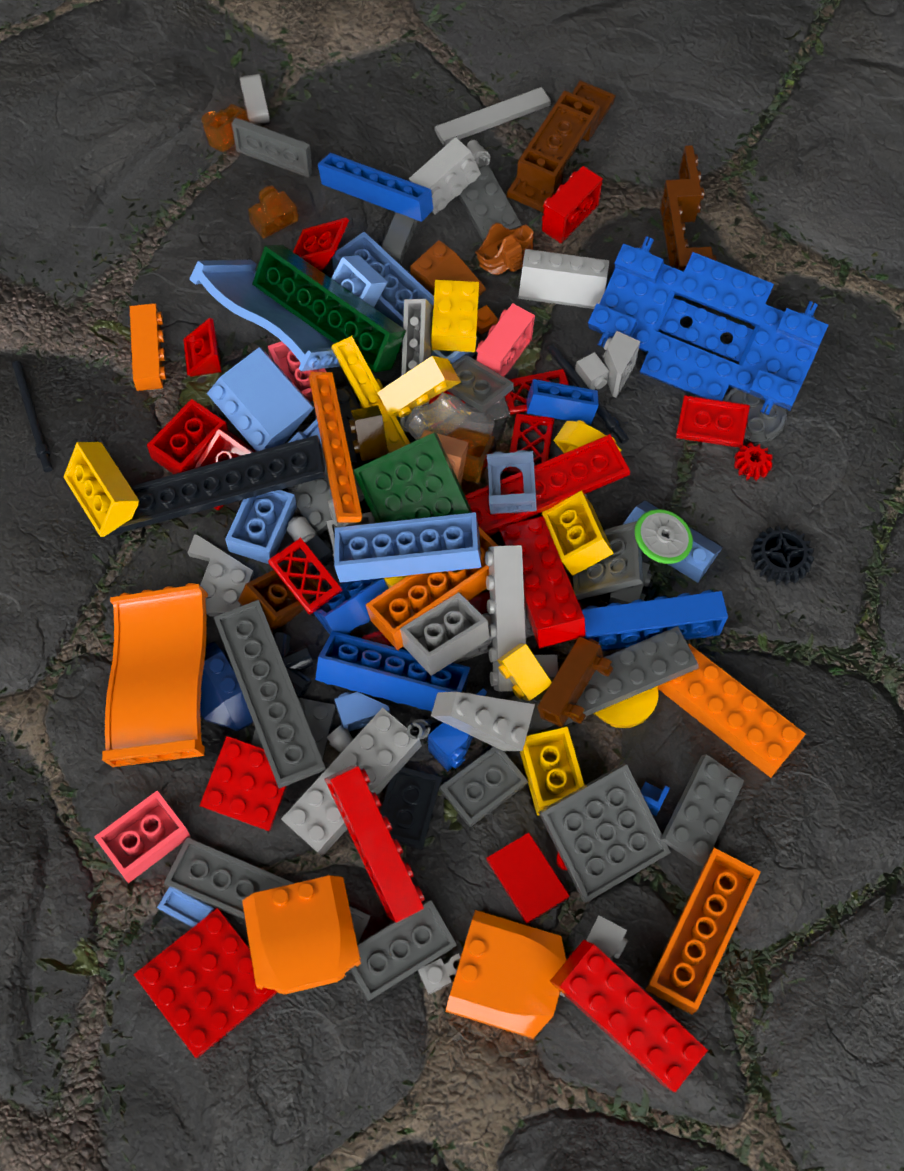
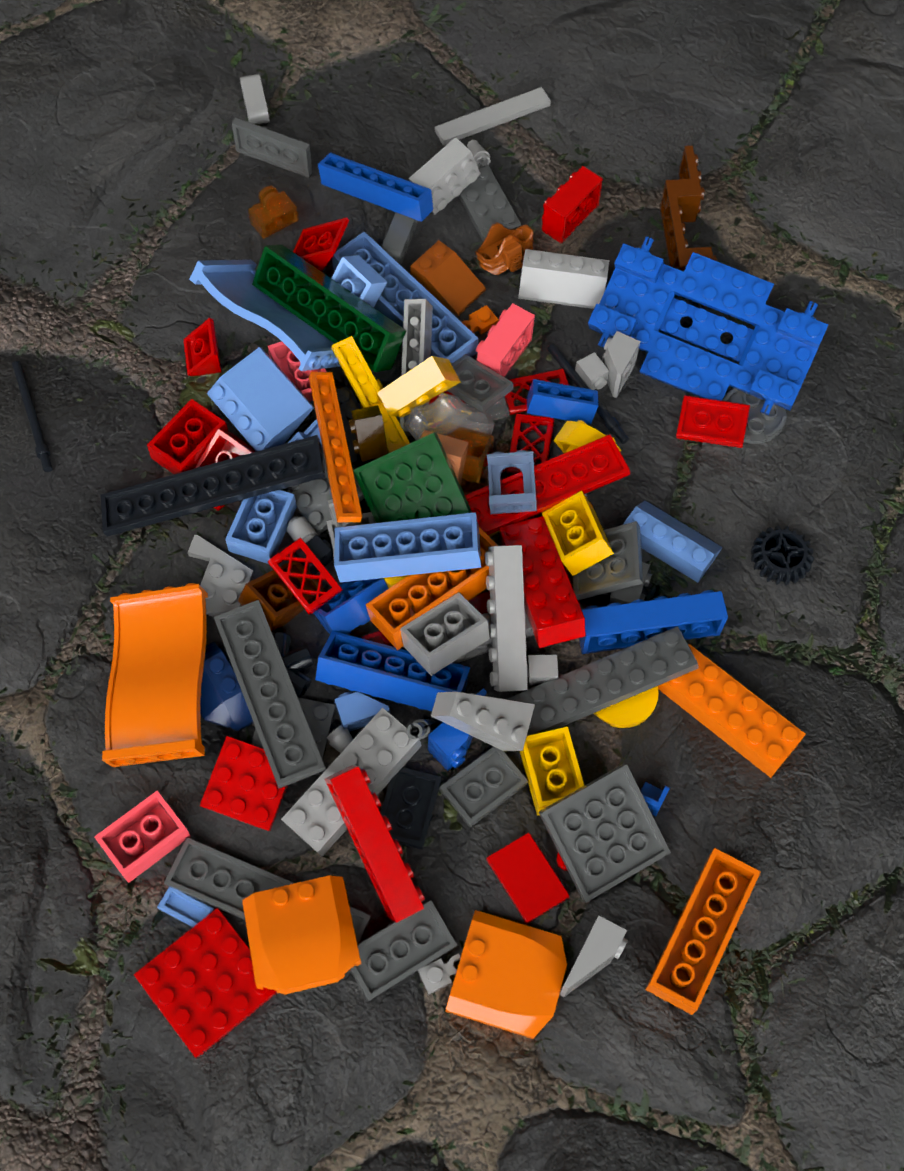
(100, 487): yellow slope -> none
(146, 347): orange brick -> none
(219, 126): clear orange brick -> none
(455, 315): yellow brick -> none
(524, 672): yellow brick -> none
(544, 159): reddish brown bracket -> none
(571, 681): reddish brown brick -> none
(629, 1015): red brick -> none
(650, 536): light grey wheel -> none
(702, 810): dark grey plate -> none
(753, 461): red gear -> none

